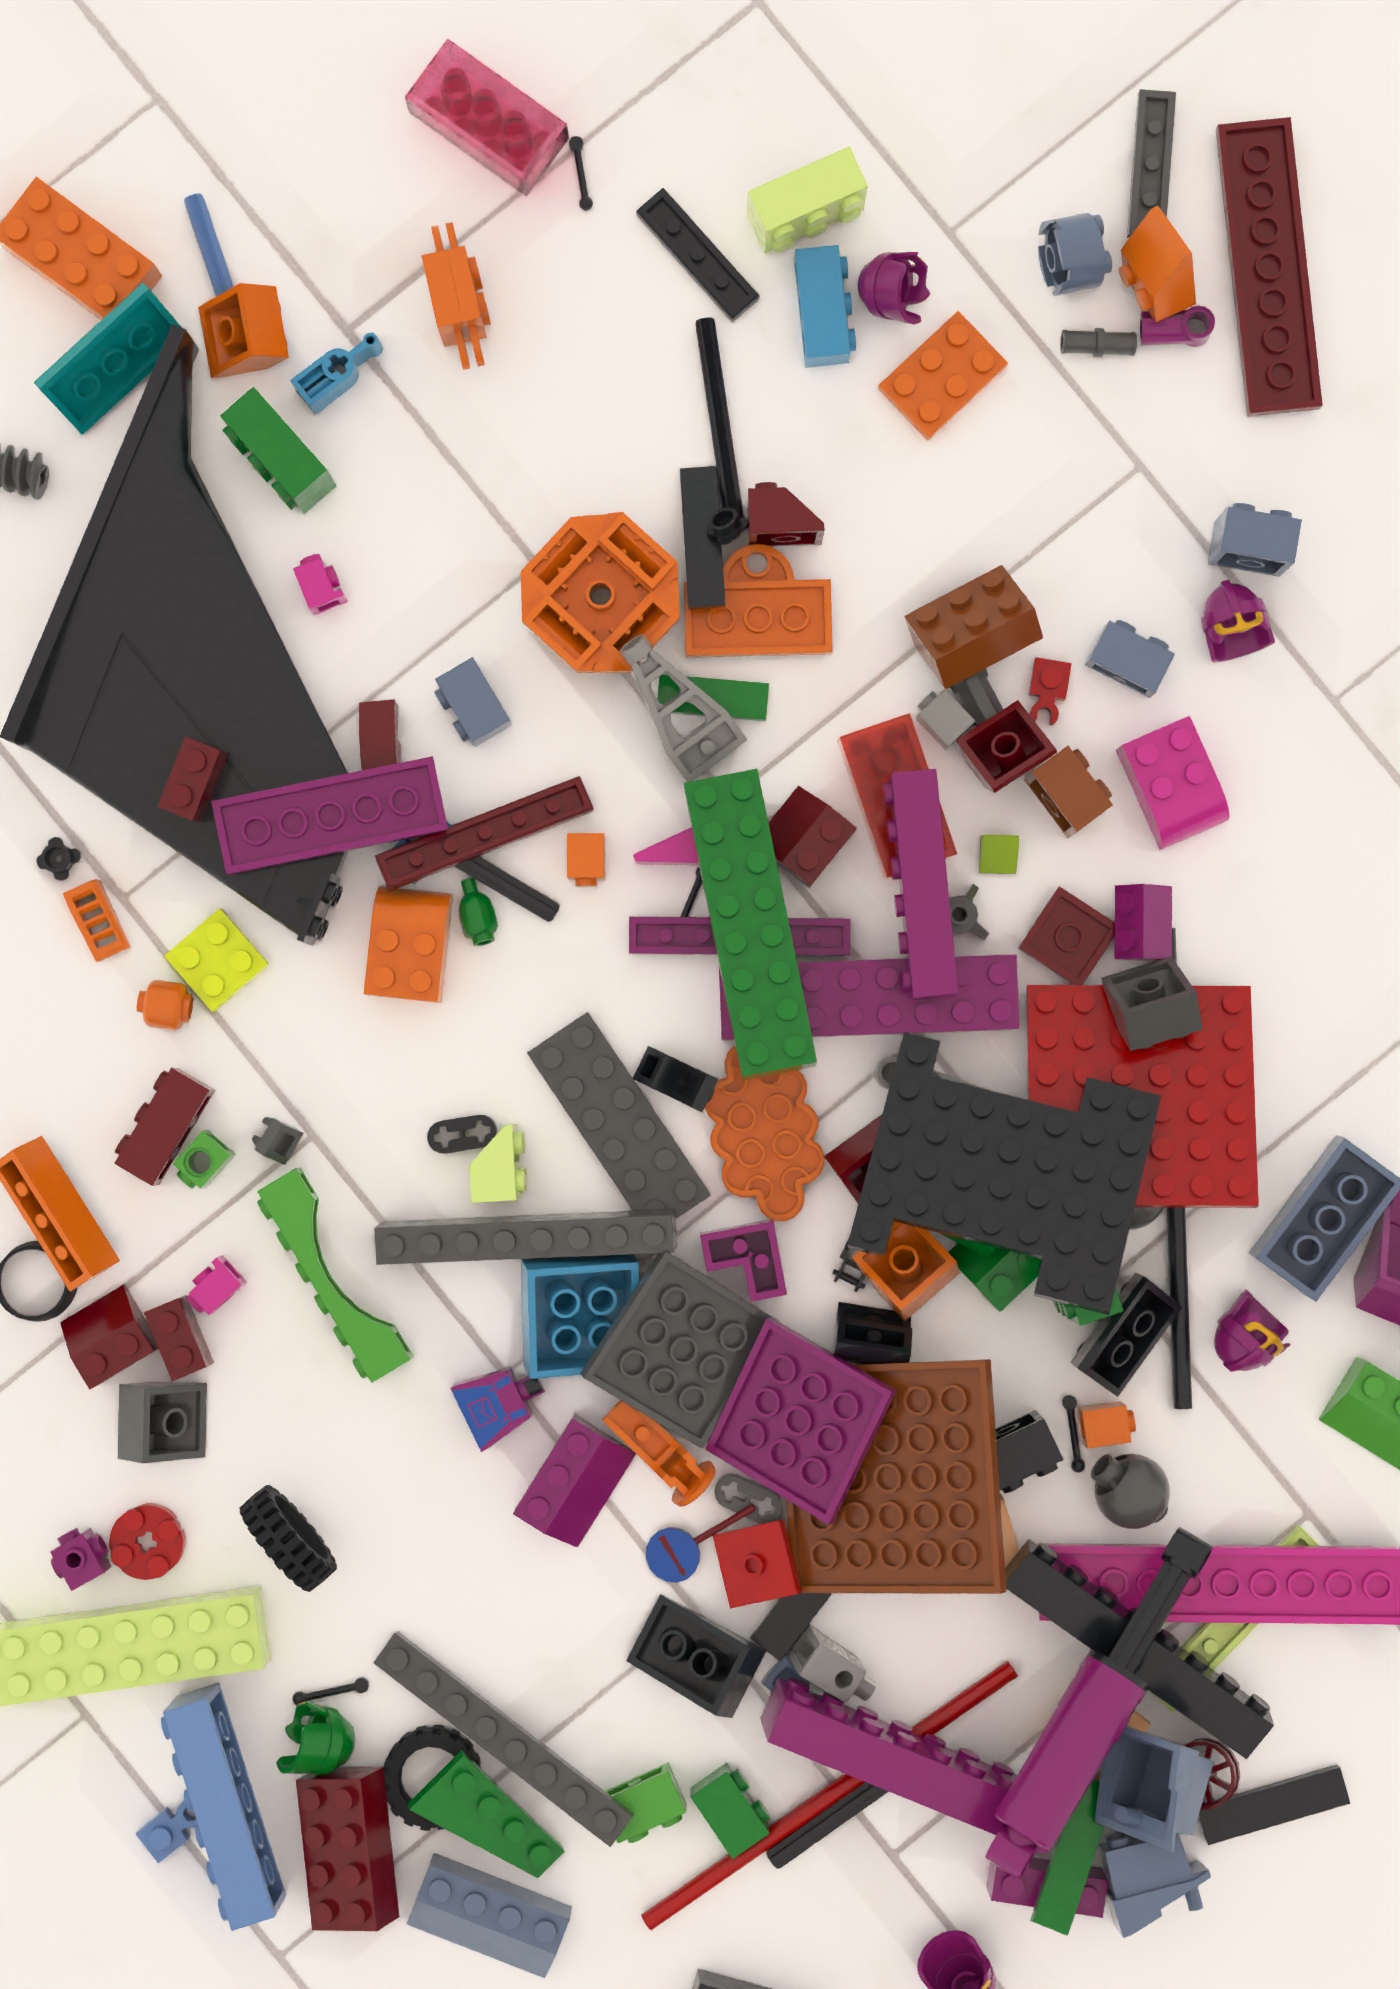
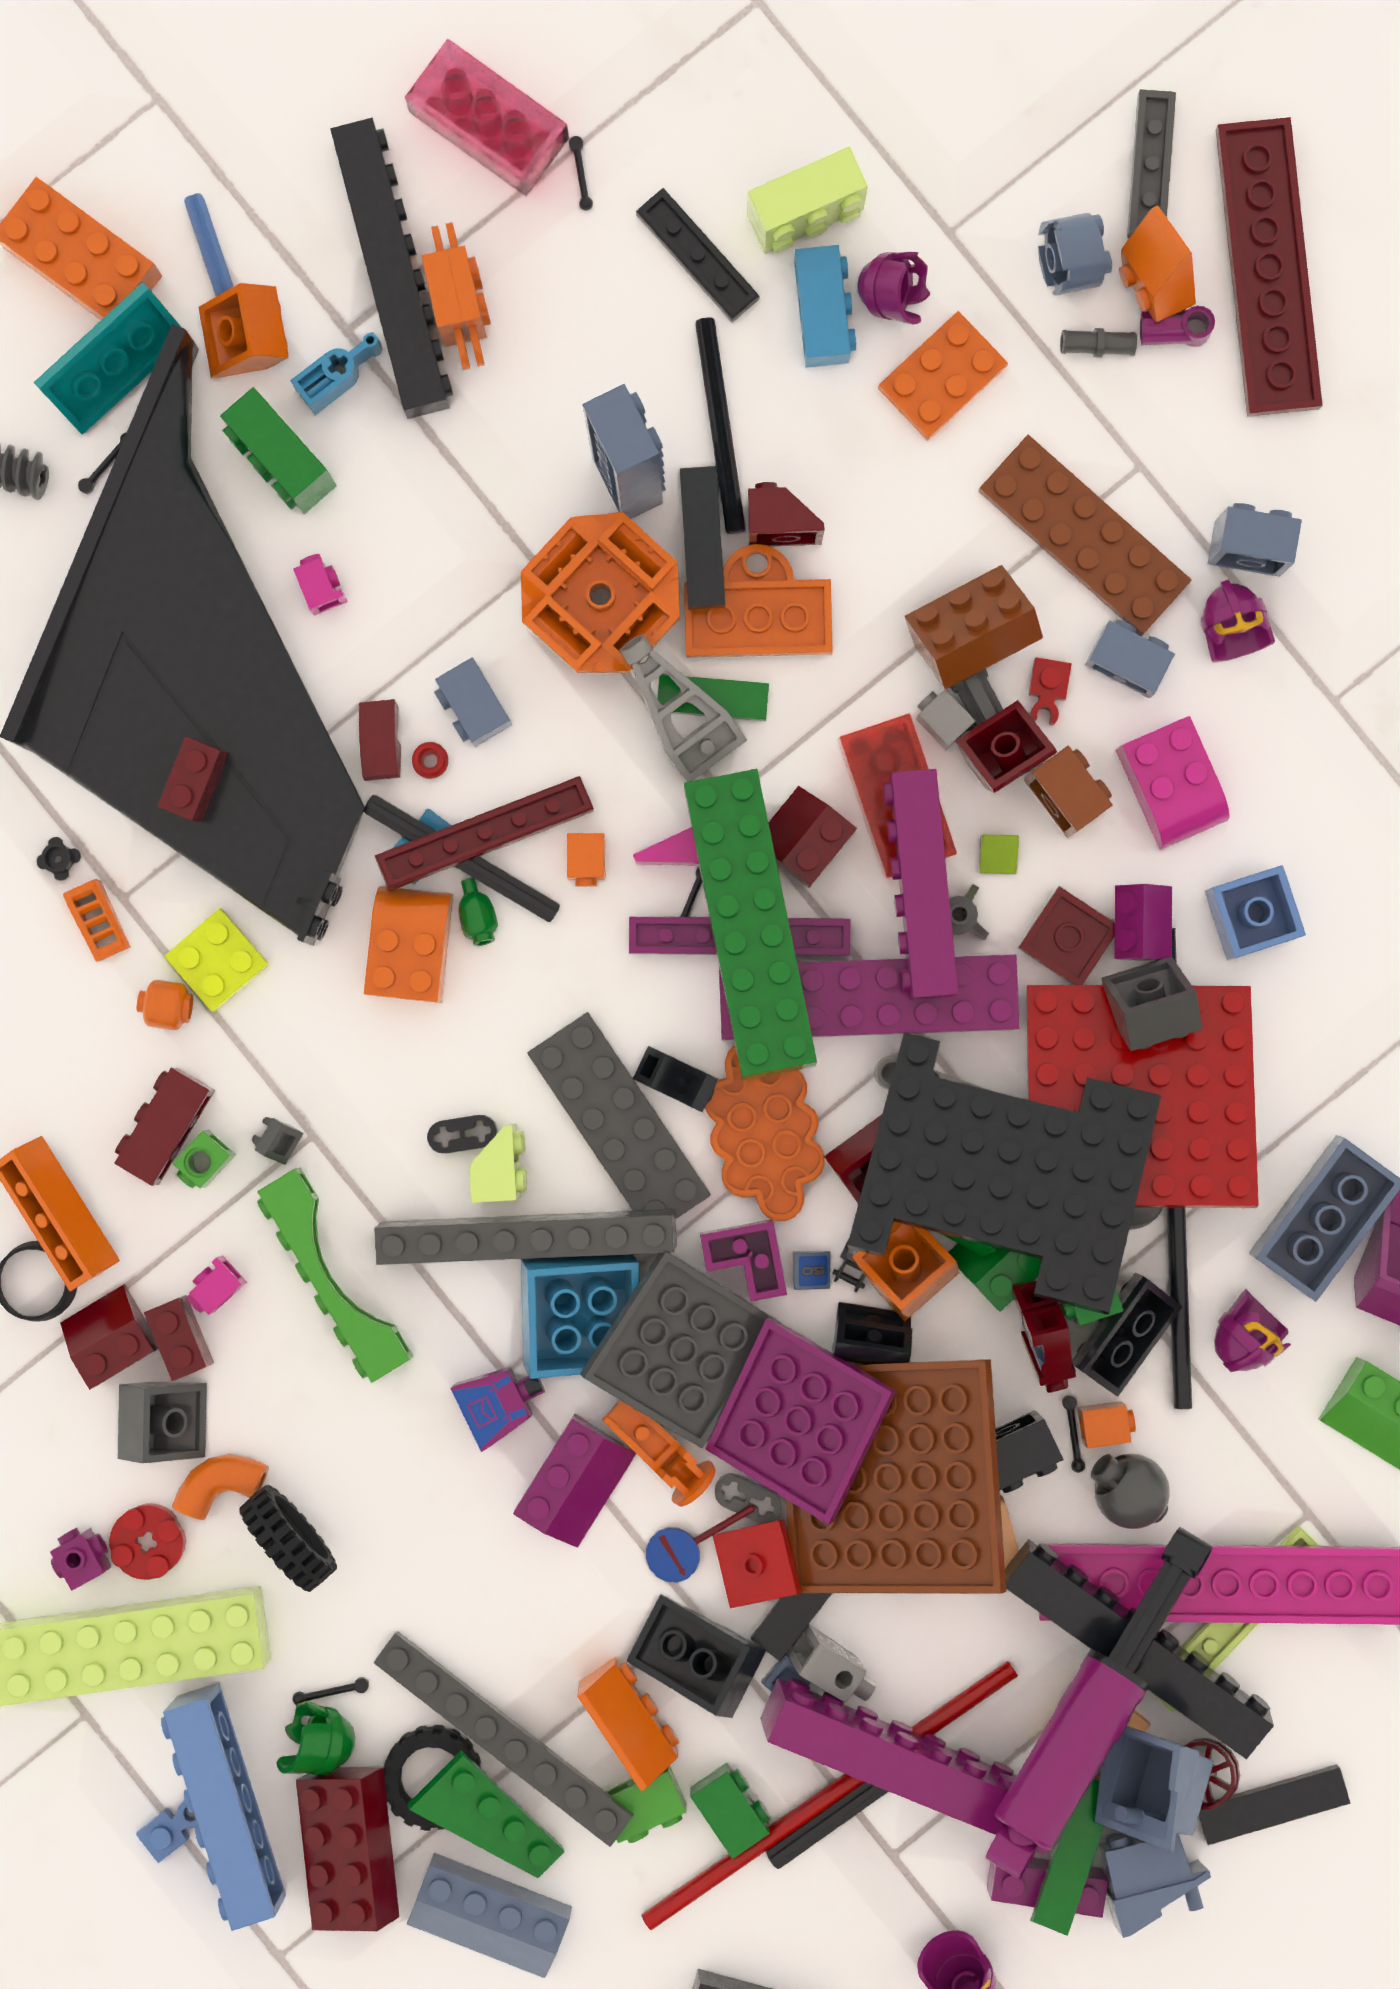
(86, 485): none -> black hinge
(218, 1476): none -> orange cylinder
(329, 815): magenta plate -> none
(390, 268): none -> black brick
(426, 749): none -> red plate
(625, 450): none -> sand blue brick
(628, 1721): none -> orange slope
(726, 525): black plate -> none
(811, 1270): none -> slope
(1045, 1338): none -> dark red hips
(1084, 535): none -> dark orange plate
(1255, 912): none -> medium blue brick

